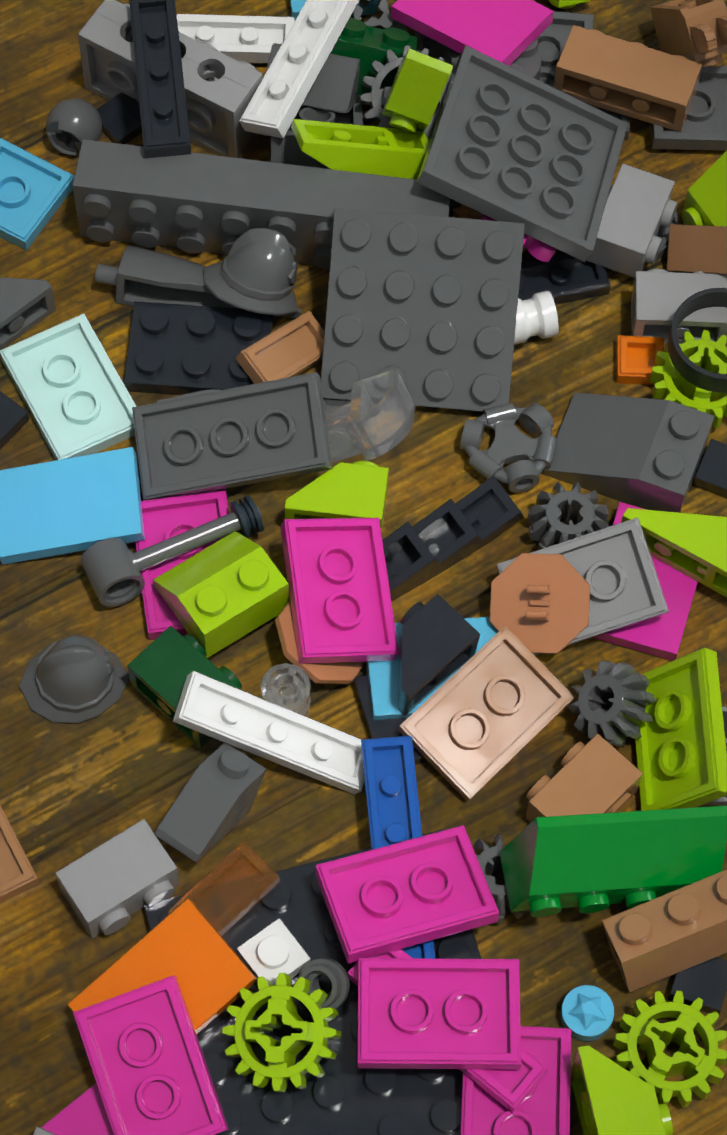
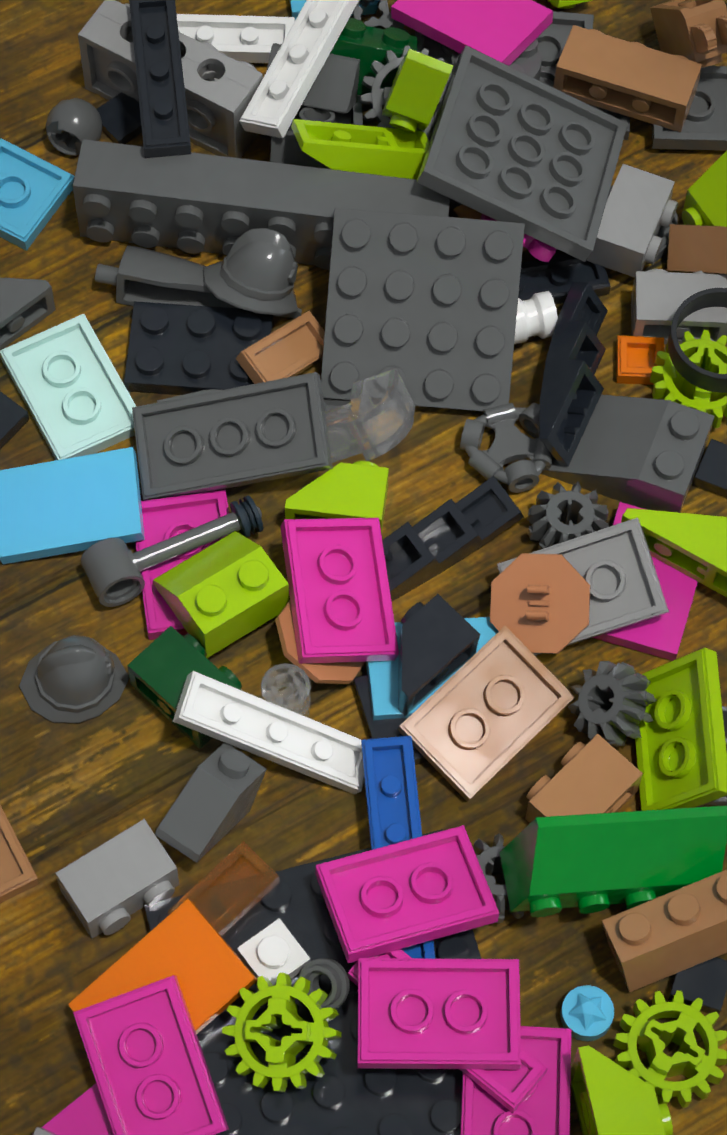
(569, 380): none -> black slope

